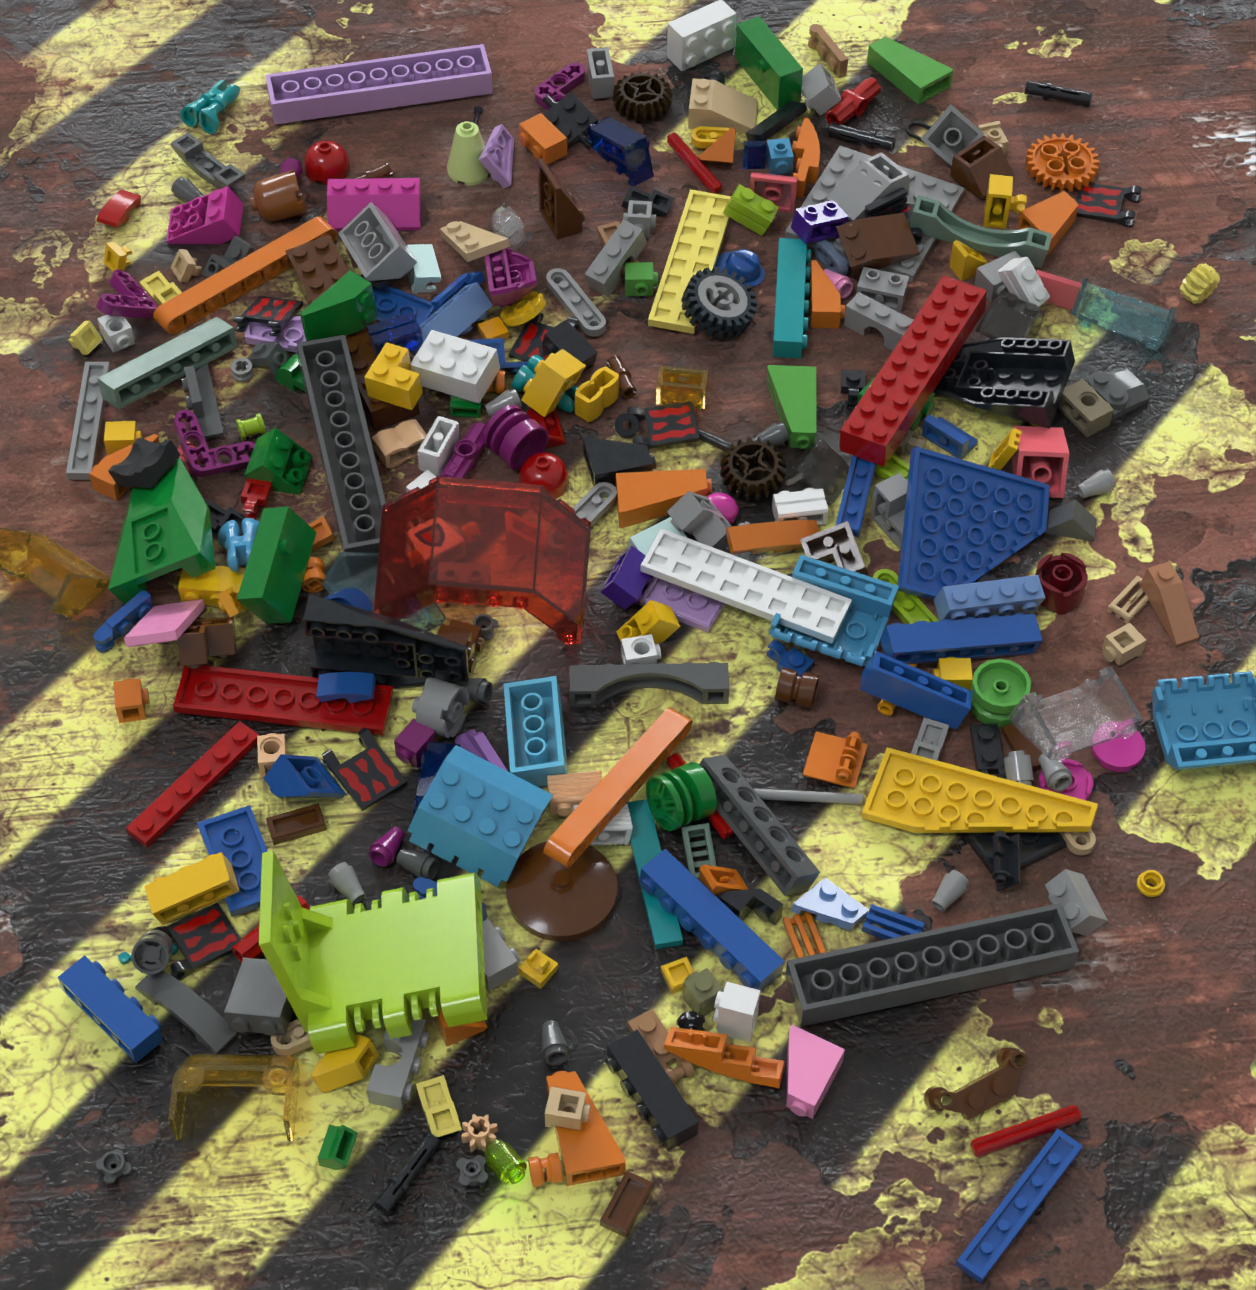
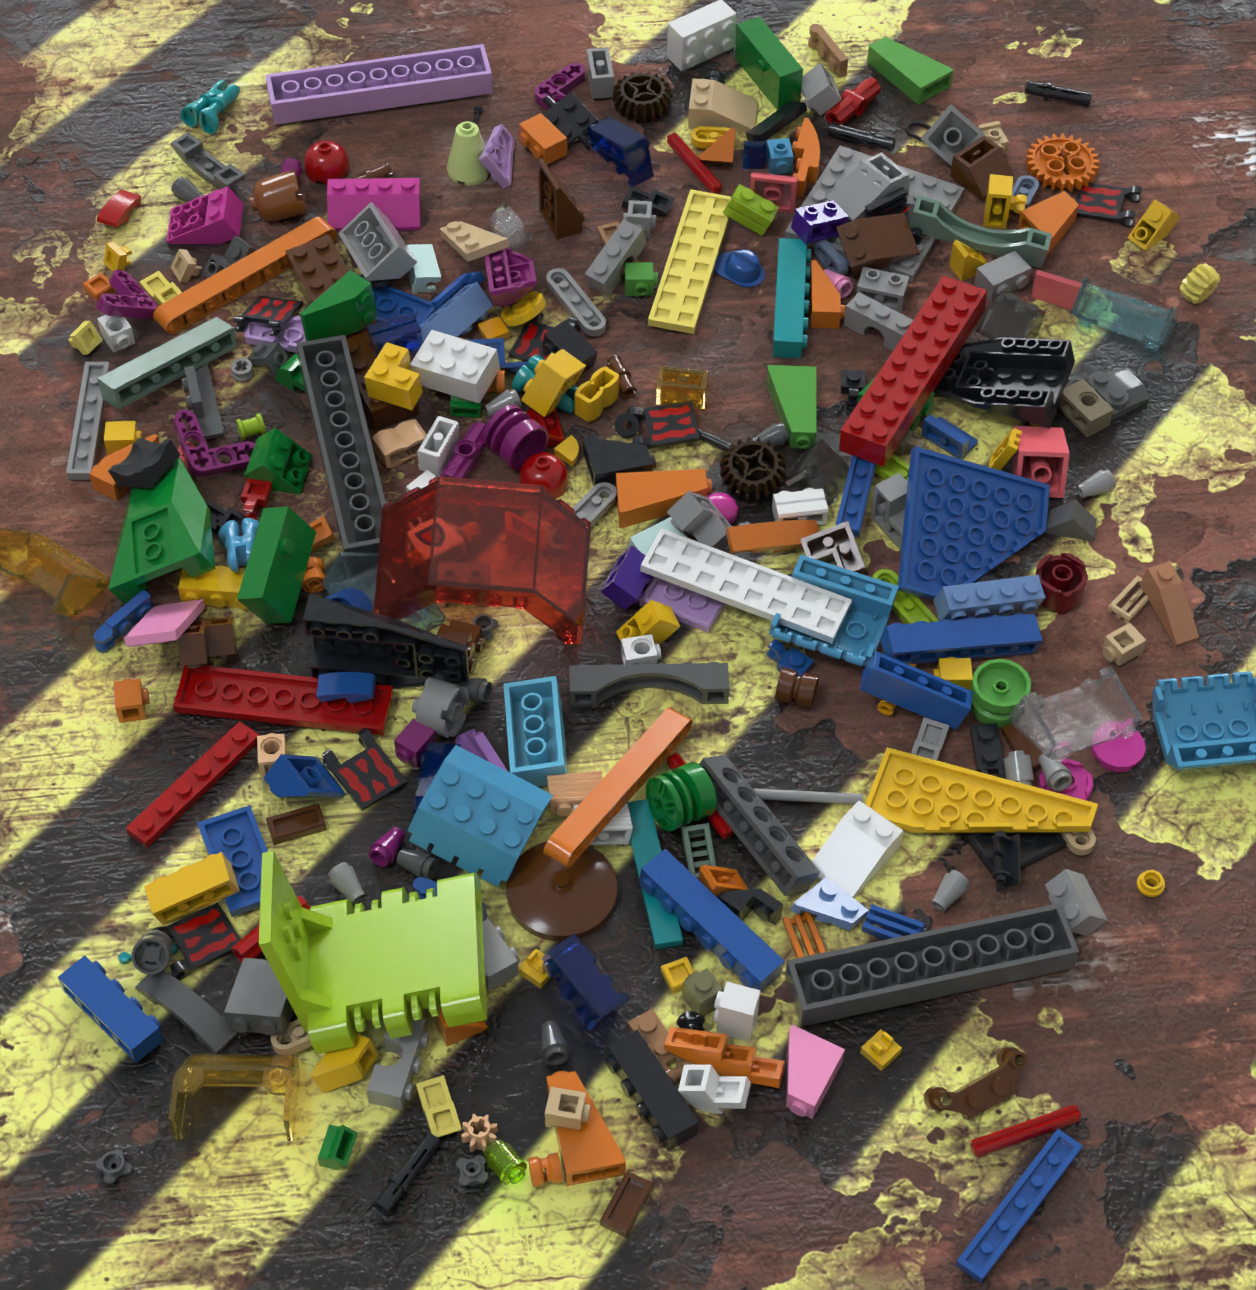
(97, 286): none -> orange tile
(228, 602): light orange plate -> none
(568, 450): none -> yellow tile
(582, 982): none -> clear blue wedge
(710, 1092): none -> white brick
(731, 299): black wheel -> none
(836, 759): orange hinge -> none
(857, 849): none -> white slope
(881, 1050): none -> yellow tile
(1023, 281): white brick -> none
(1027, 186): none -> sand blue plate
(1154, 225): none -> yellow slope

